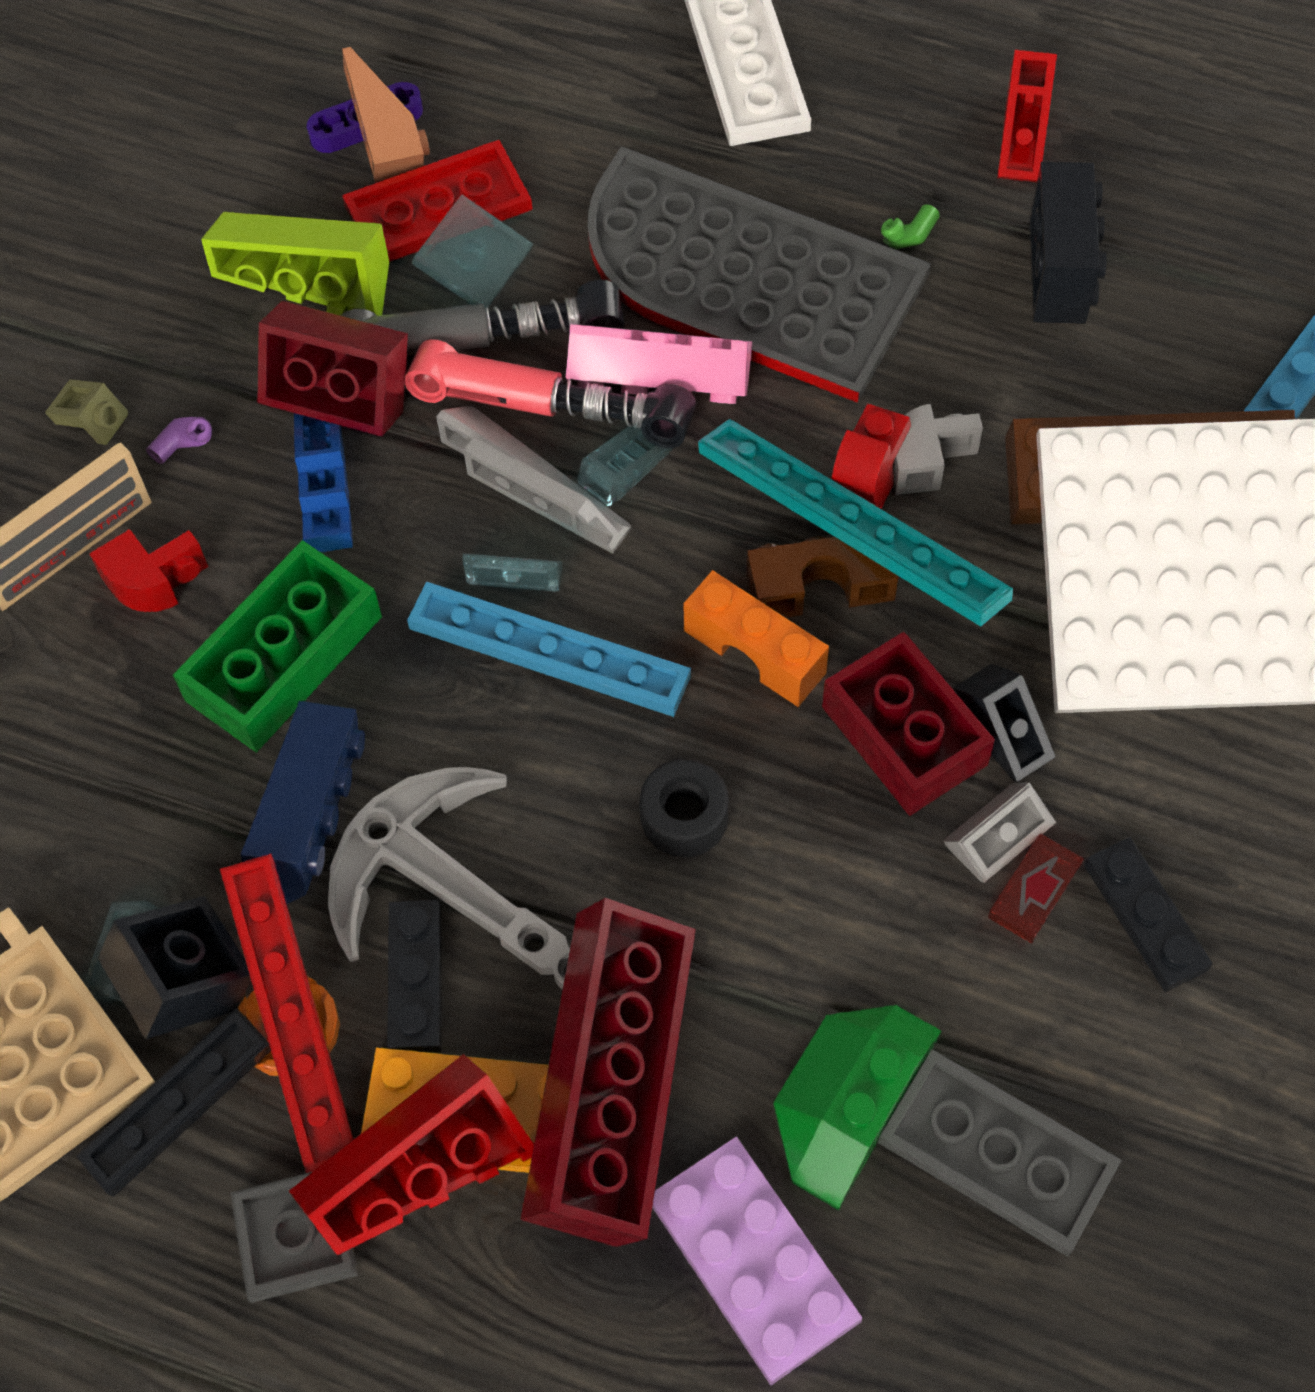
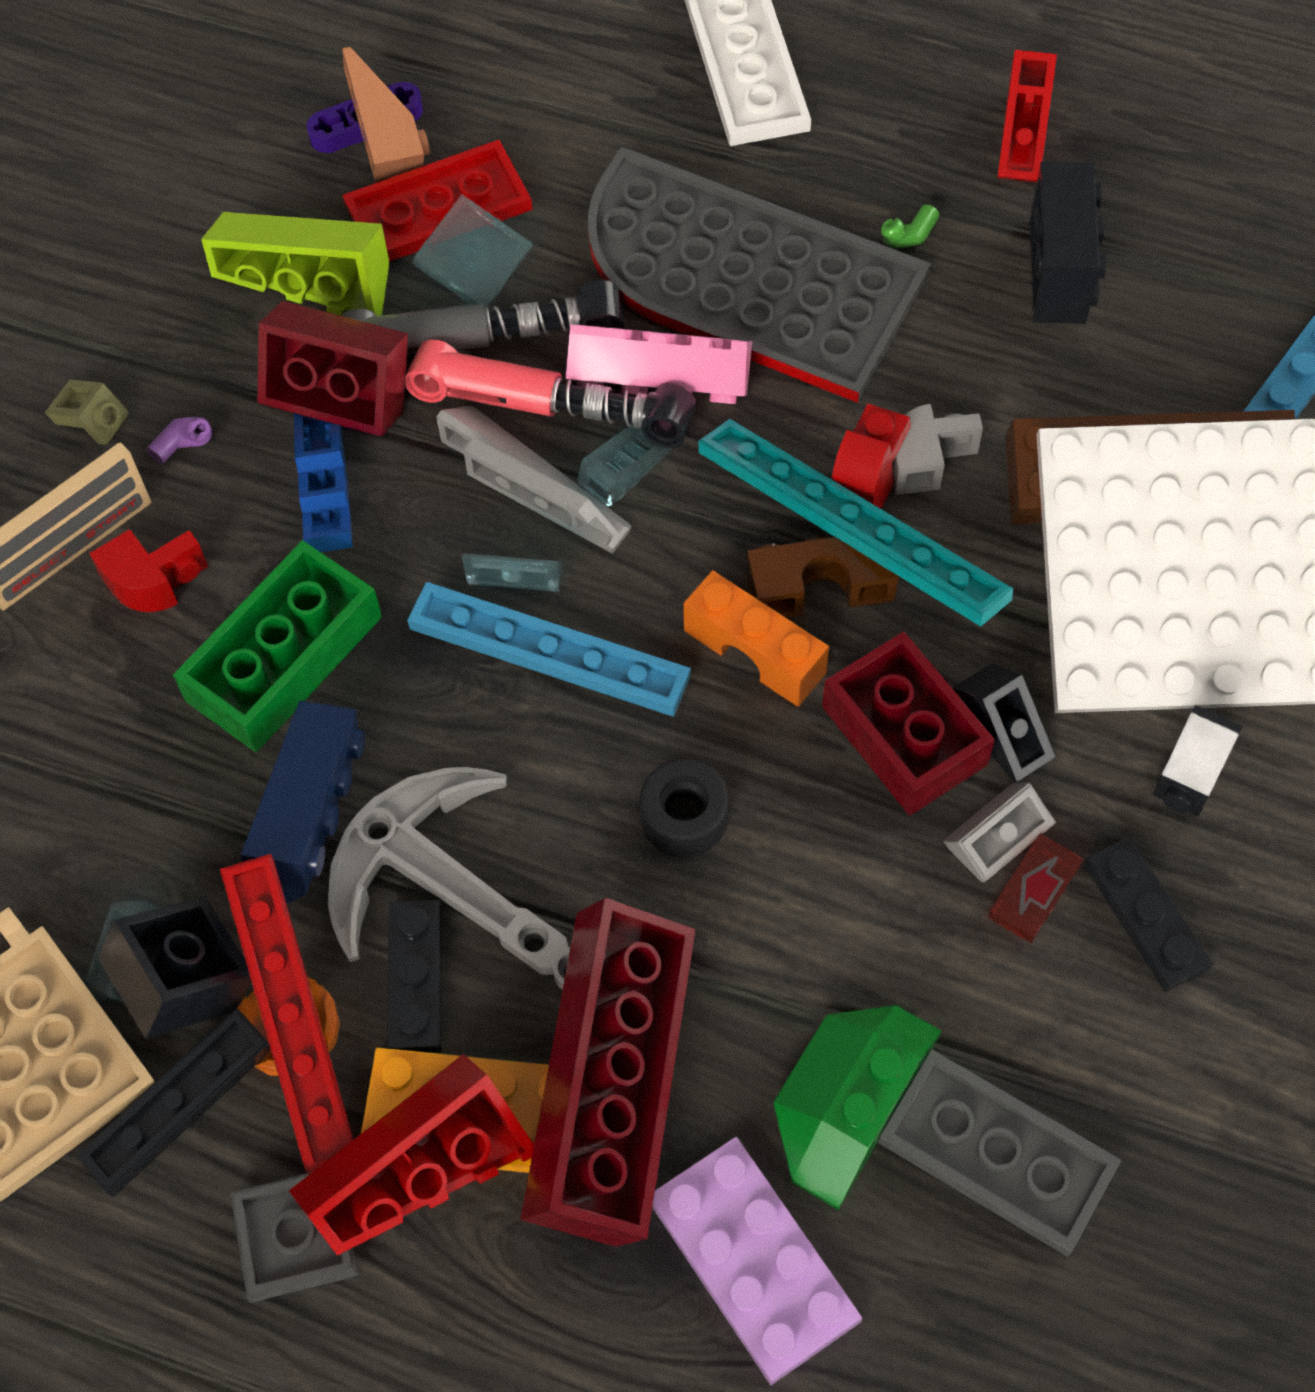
(1196, 761): none -> slope

